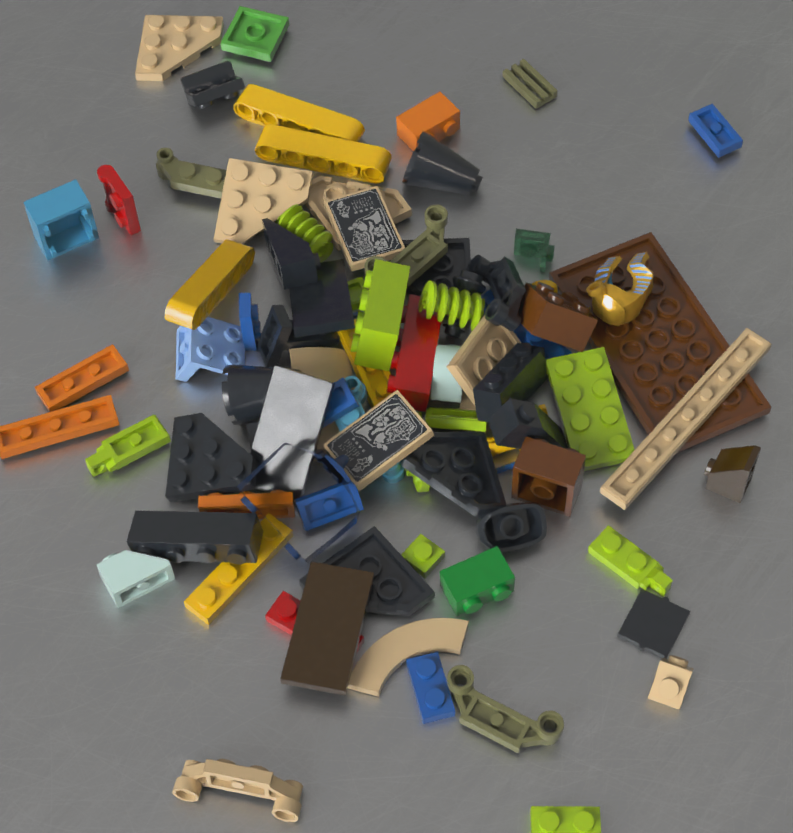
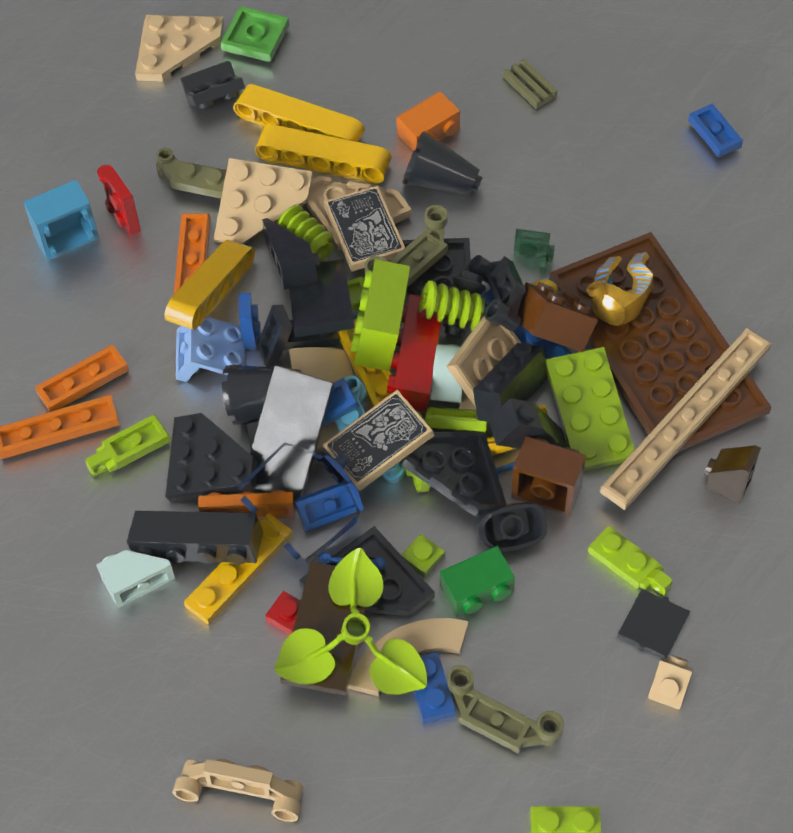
(192, 245): none -> orange tile
(307, 659): none -> lime plant
(326, 558): none -> blue hinge

